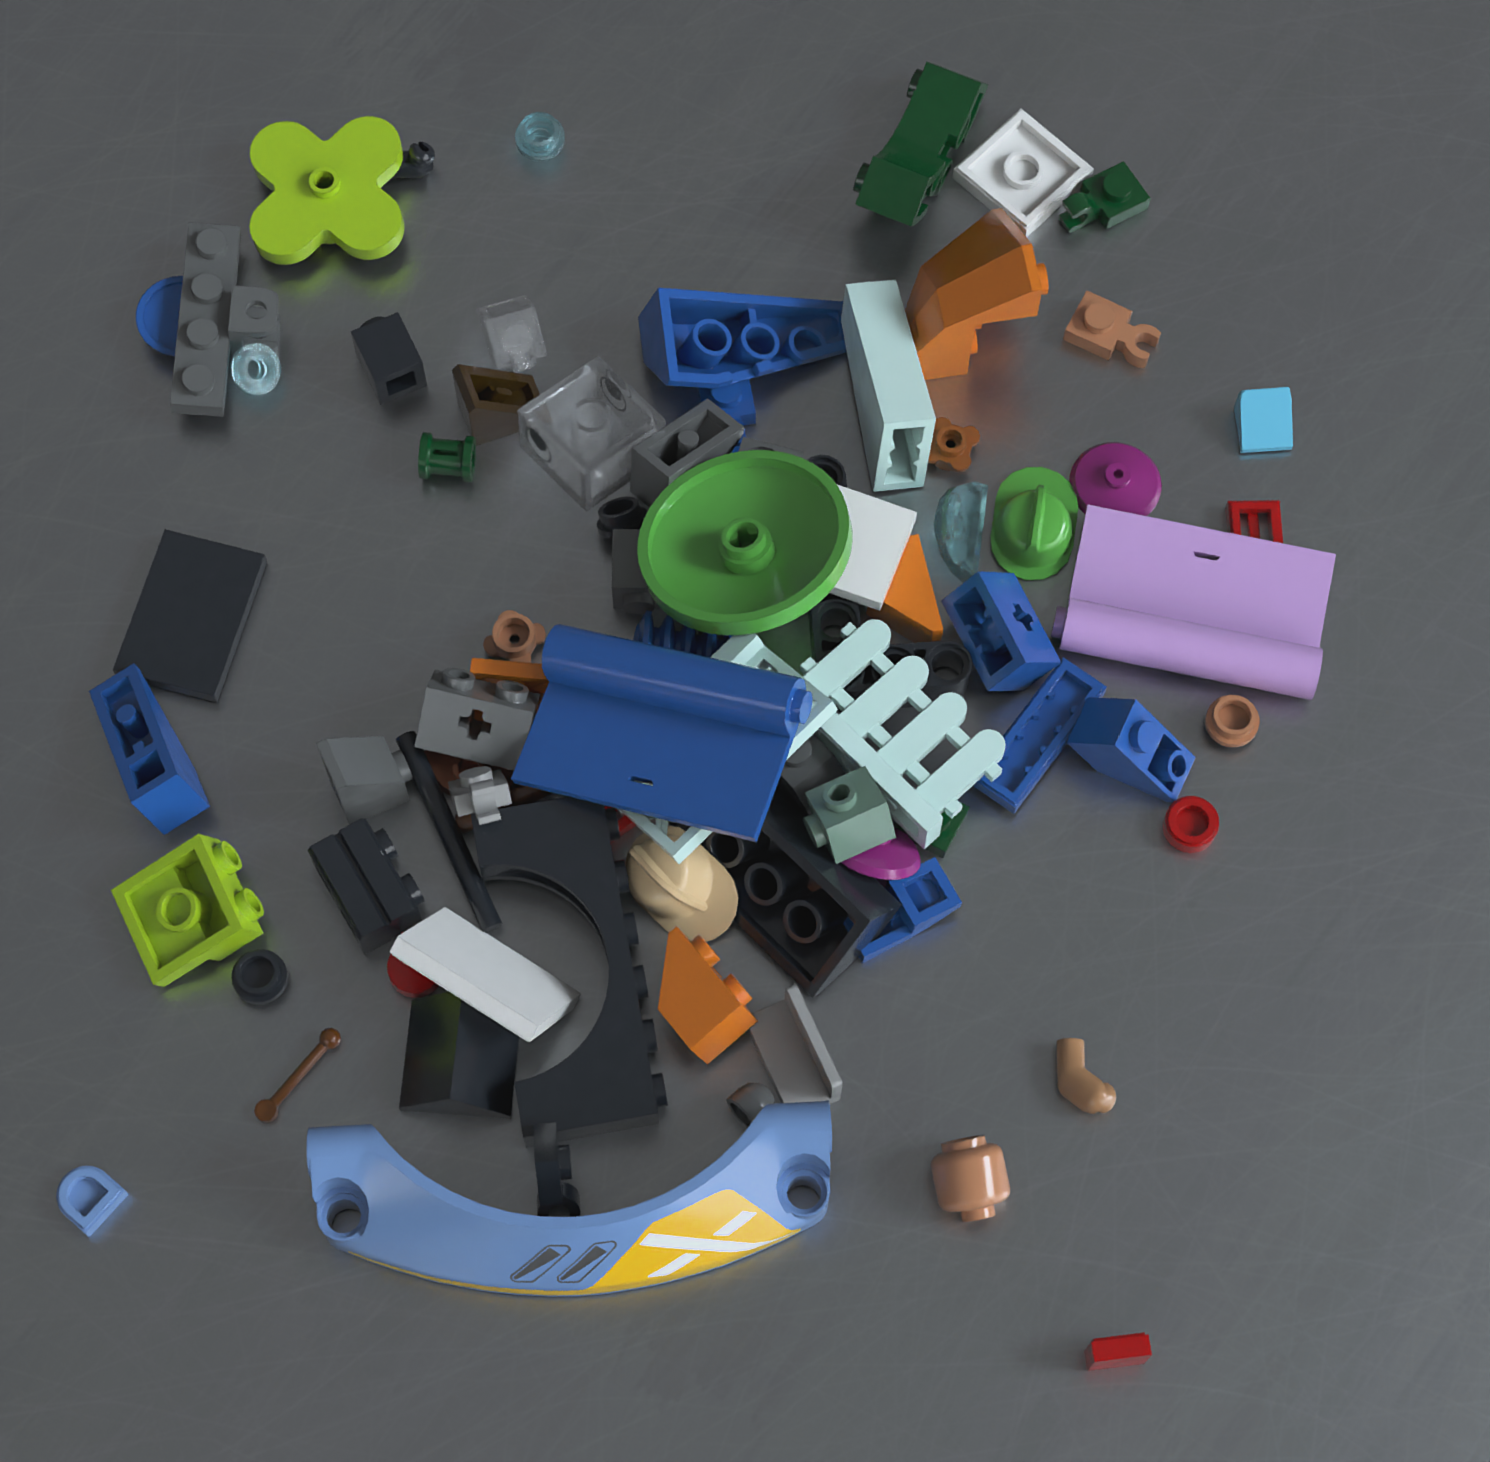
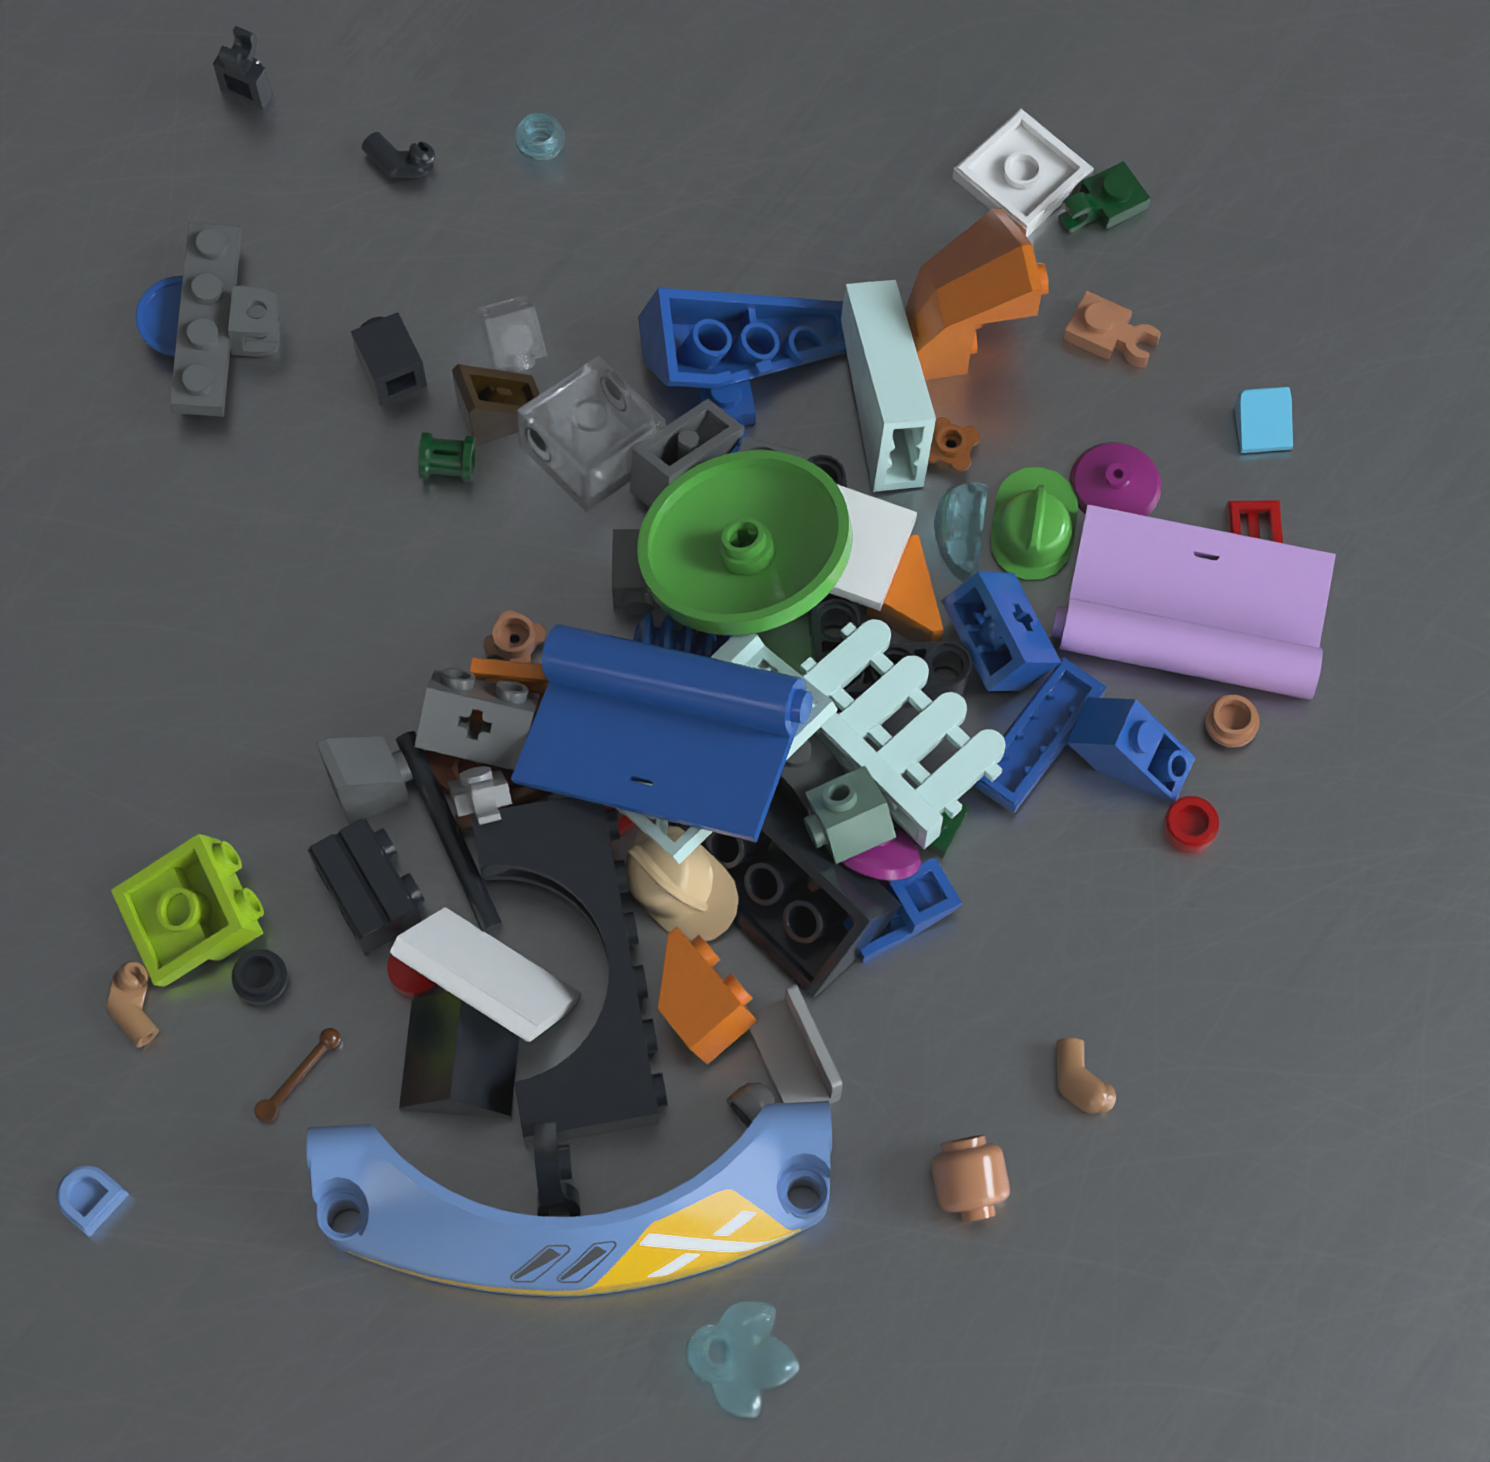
(126, 1003): none -> medium nougat arm
(147, 751): blue slope -> none
(191, 614): black tile -> none
(241, 73): none -> black plate
(269, 369): clear light blue plate -> none
(326, 190): lime plant -> none
(620, 514): black plate -> none
(750, 1360): none -> clear light blue plate
(916, 155): dark green brick -> none
(1118, 1351): red tile -> none

